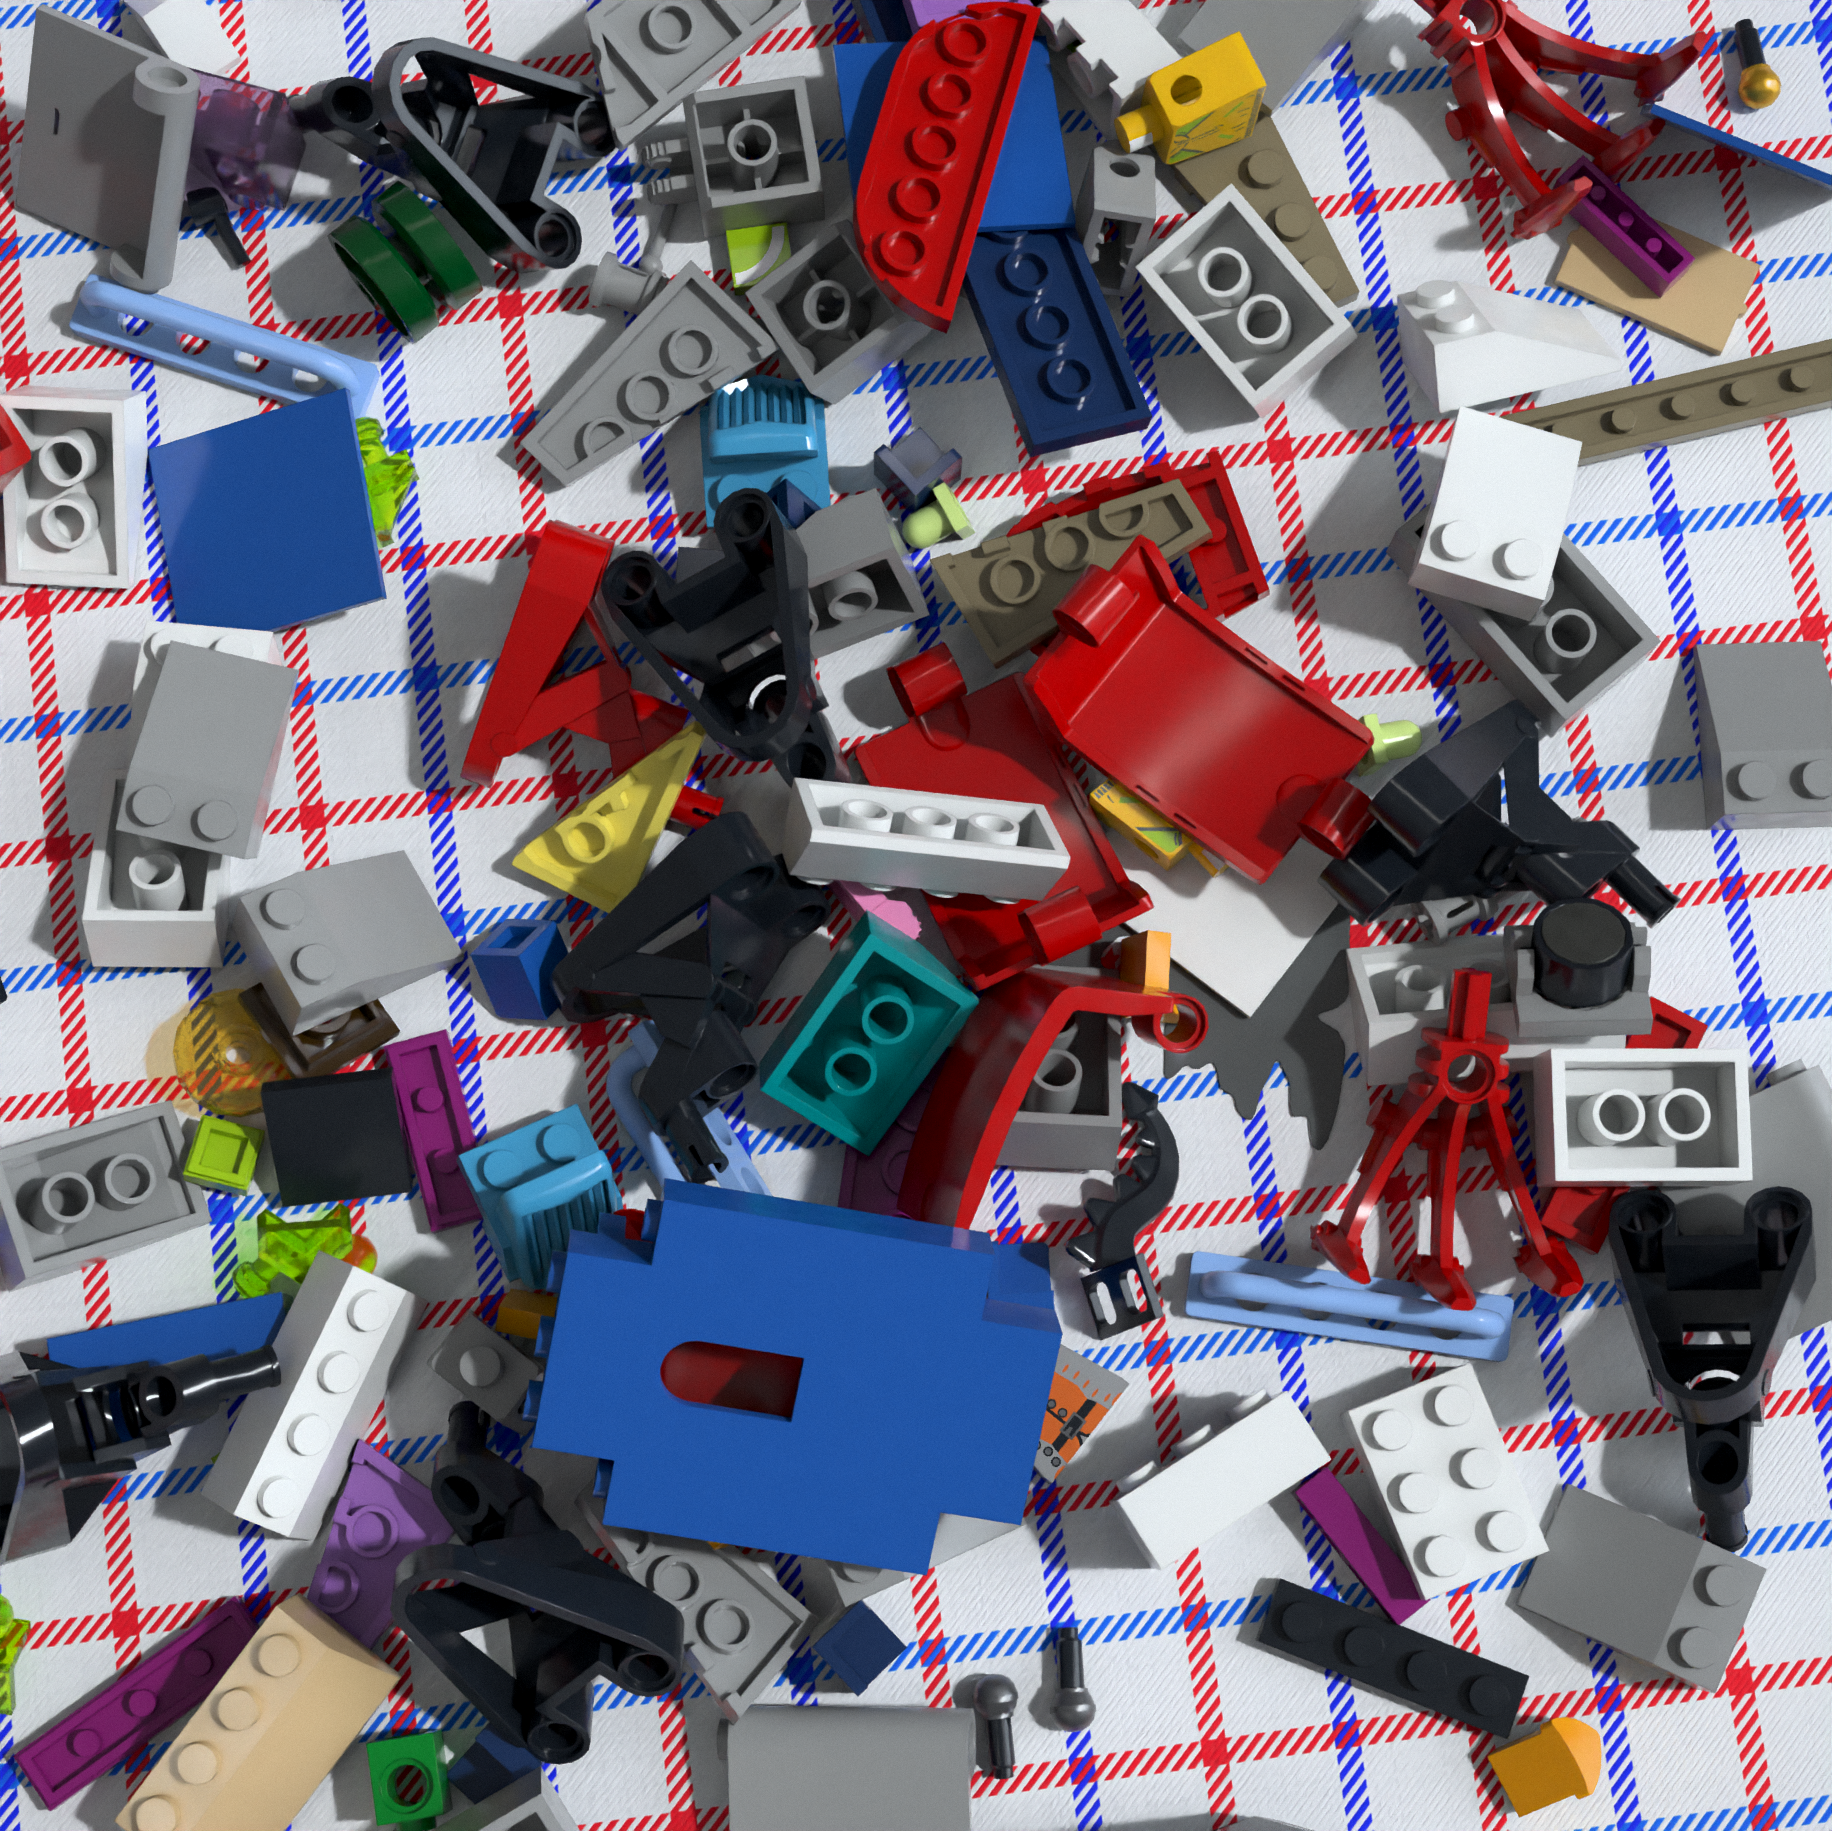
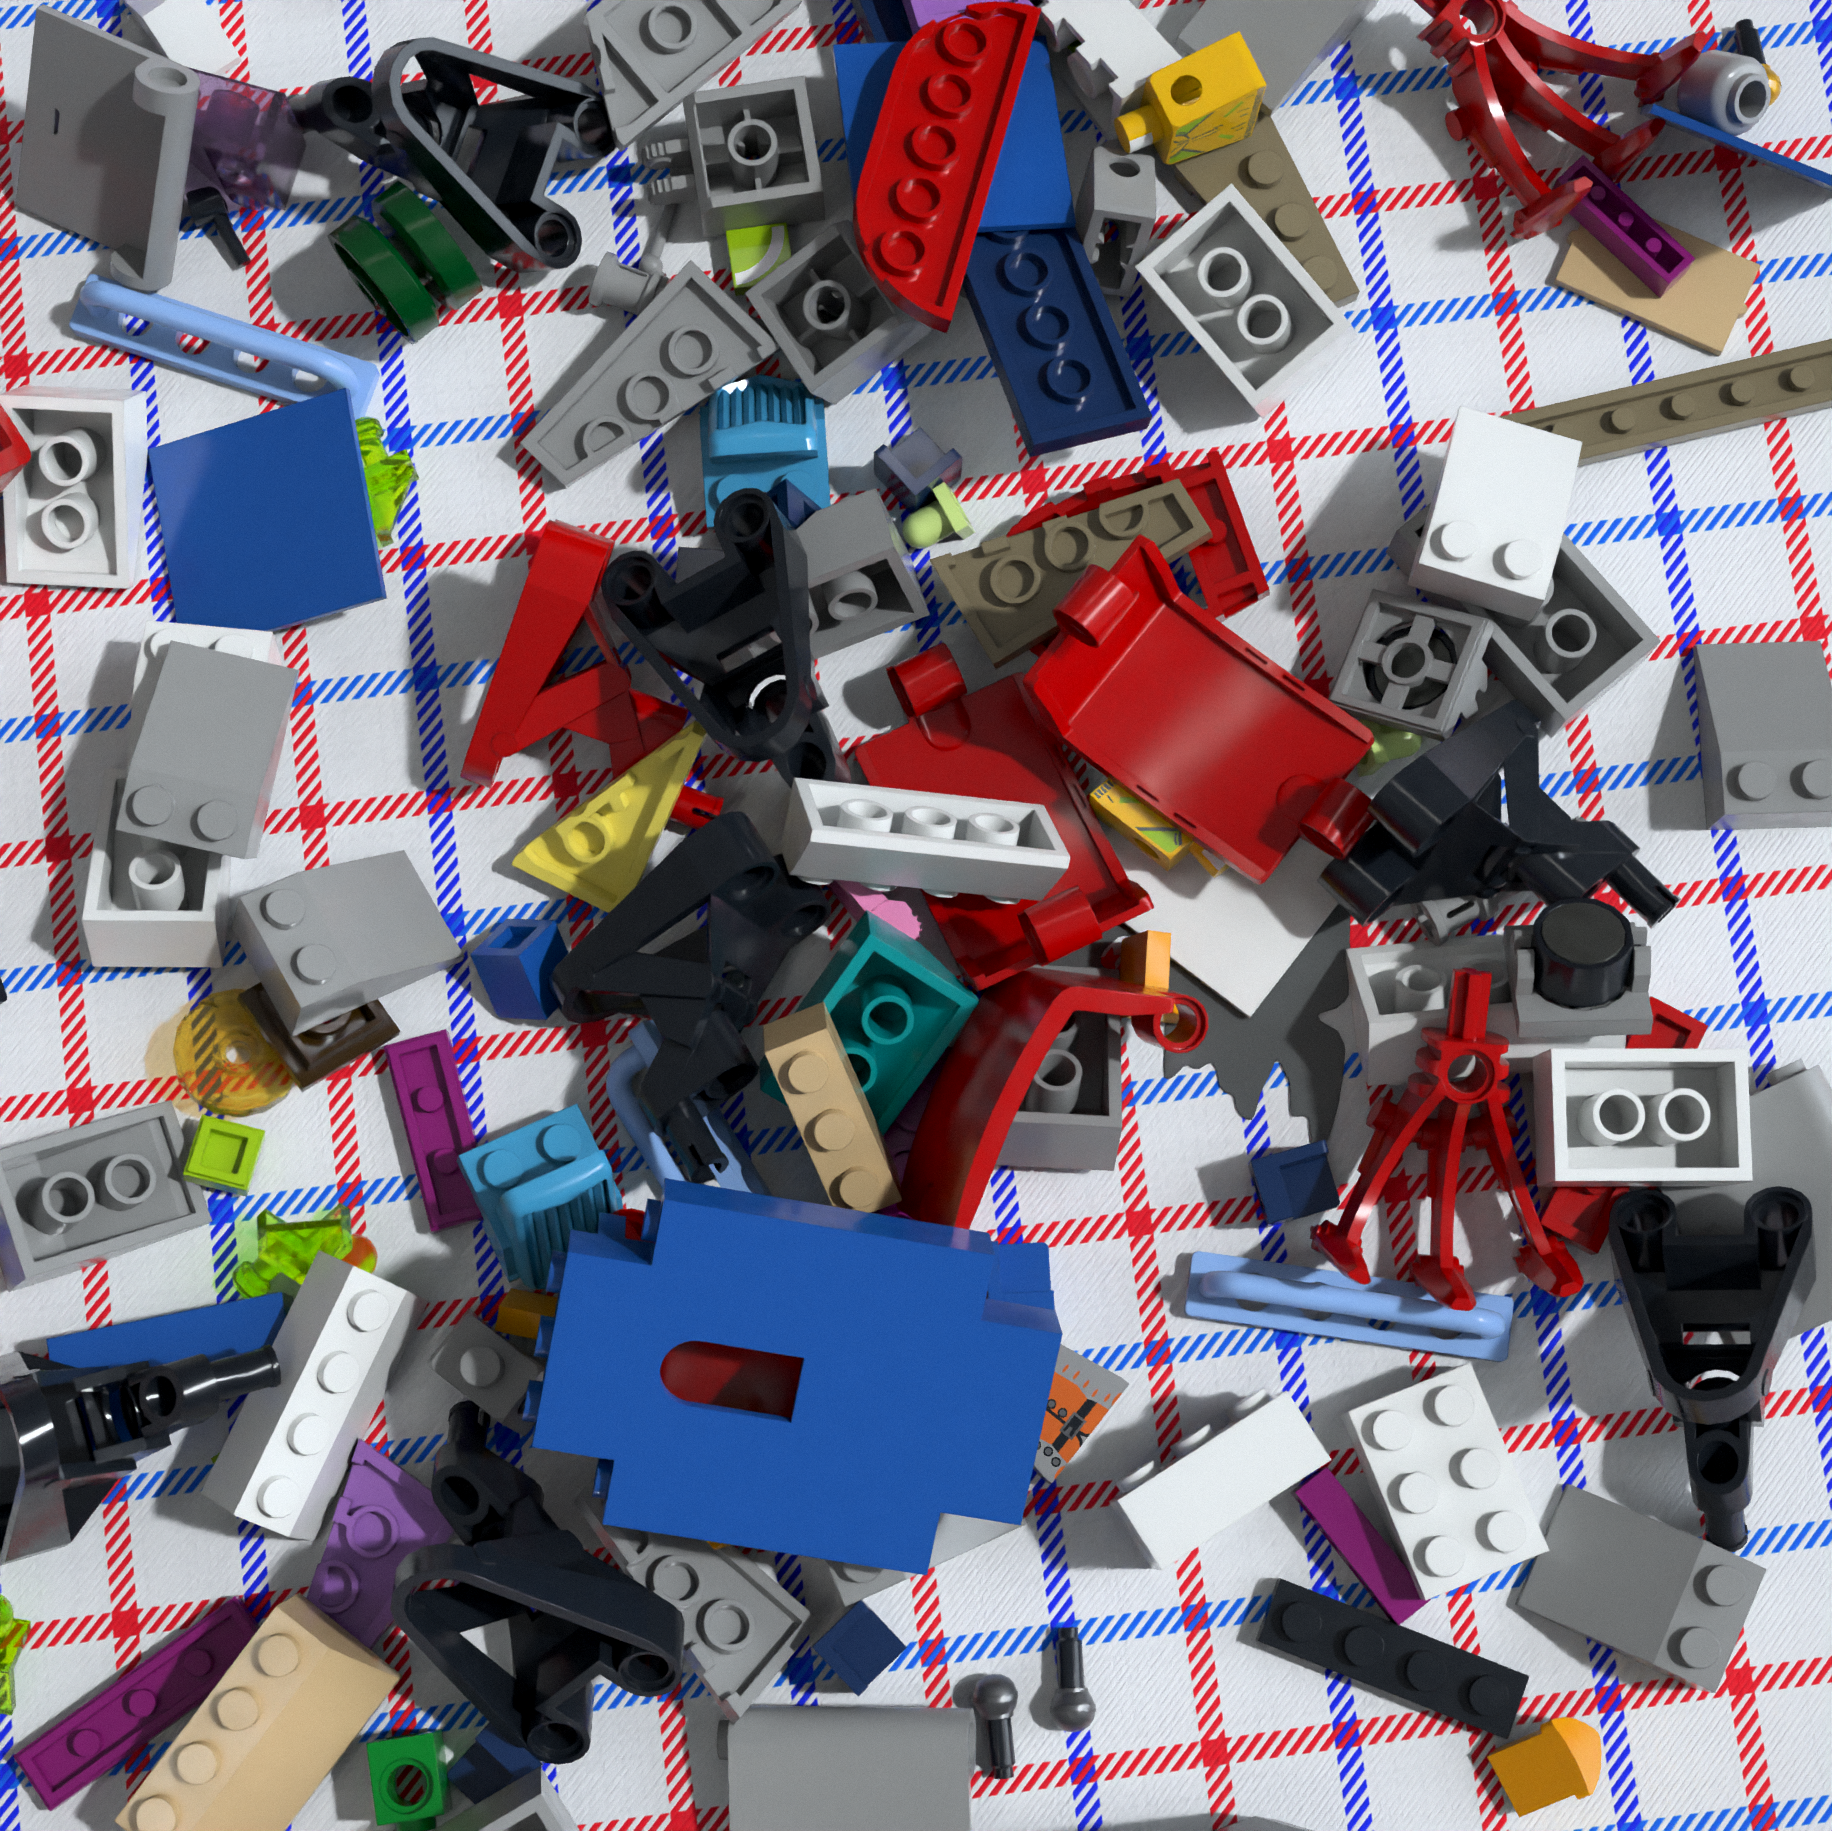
(337, 1137): black tile -> none
(831, 1110): none -> tan brick
(1119, 1222): black piece -> none
(1294, 1183): none -> dark blue panel
(1415, 672): none -> light grey piece
(1491, 345): white slope -> none
(1725, 91): none -> light grey head

